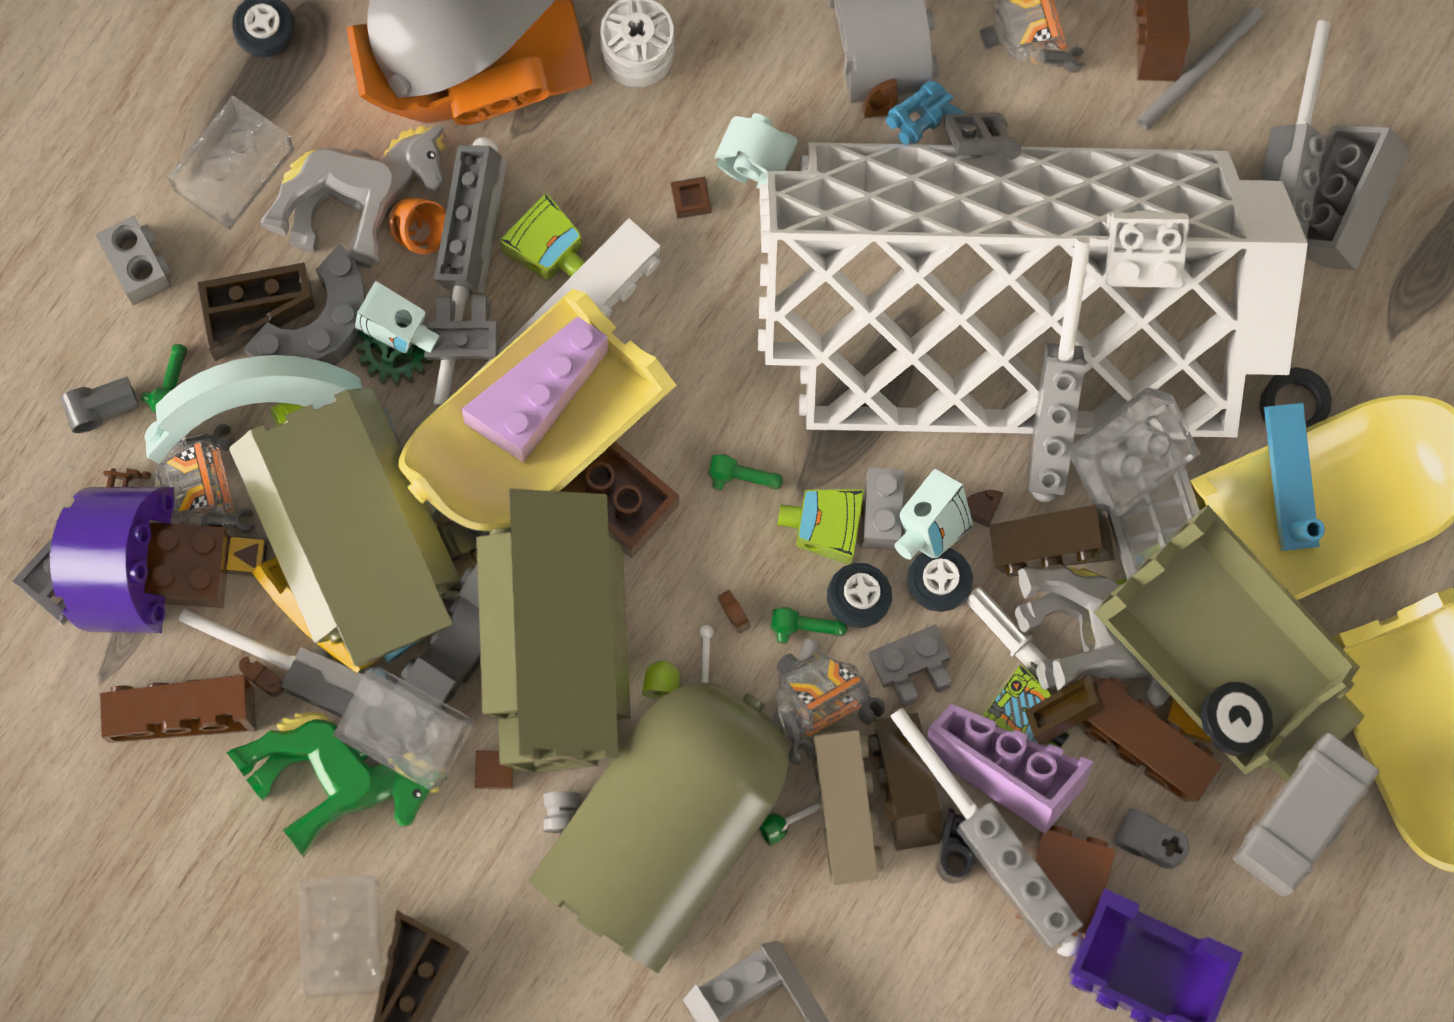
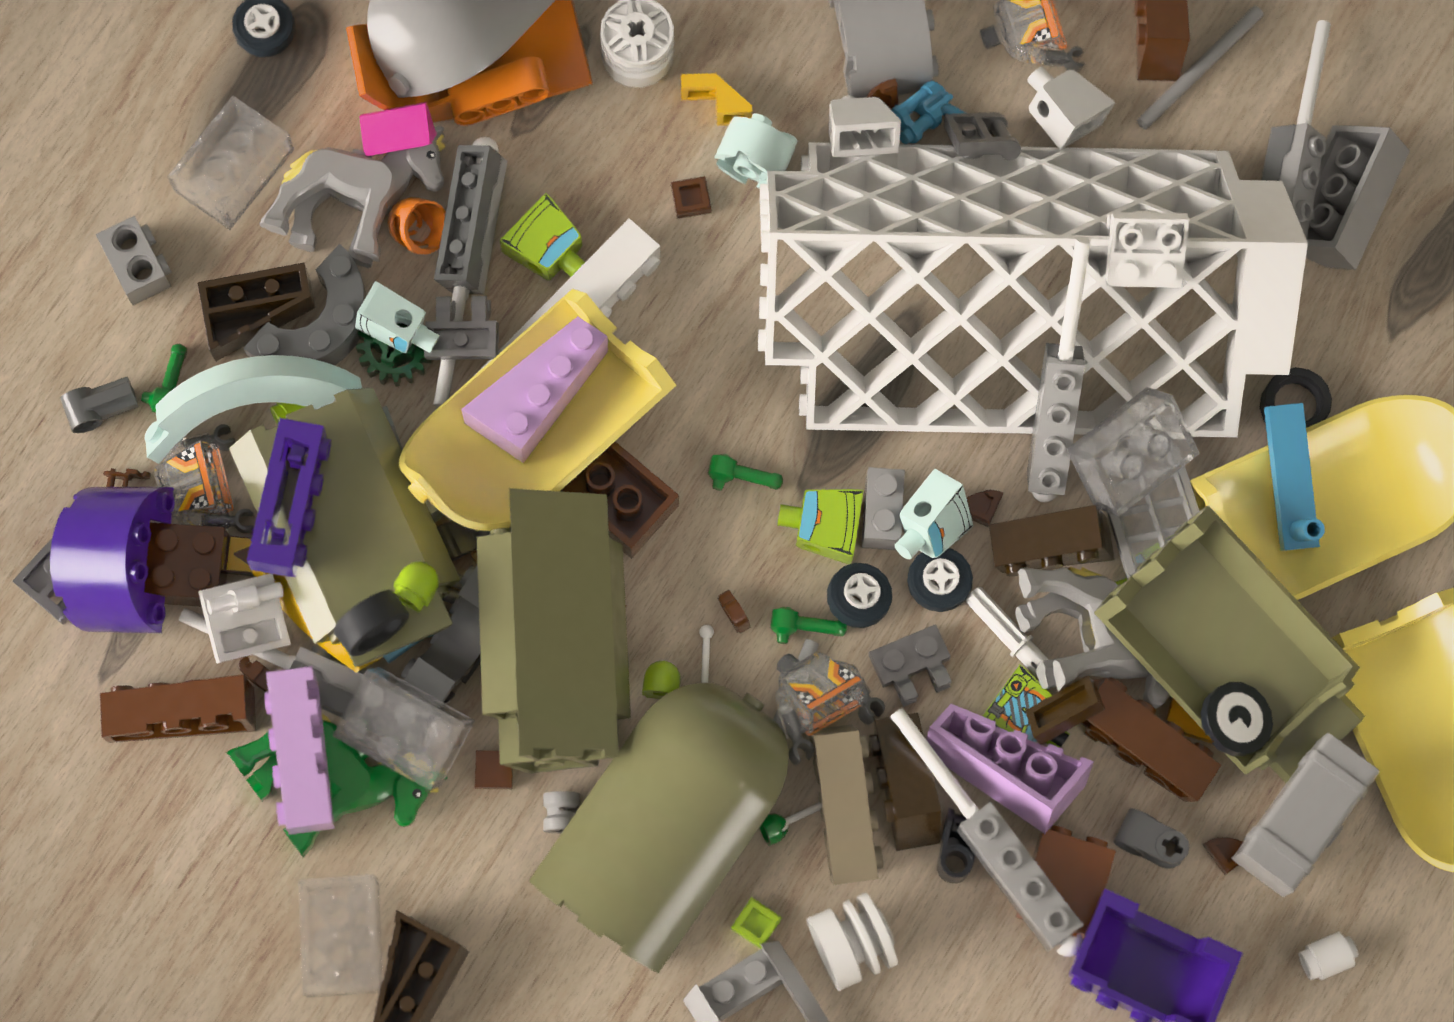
(244, 617): none -> white plate
(300, 750): none -> lavender wedge
(301, 439): none -> dark purple brick
(371, 622): none -> black tyre
(397, 129): none -> dark pink slope
(416, 585): none -> lime piece
(712, 87): none -> yellow slope
(756, 923): none -> lime tile
(852, 941): none -> white wheel
(862, 127): none -> white torso
(1067, 105): none -> white torso
(1222, 851): none -> reddish brown tile
(1328, 956): none -> white brick

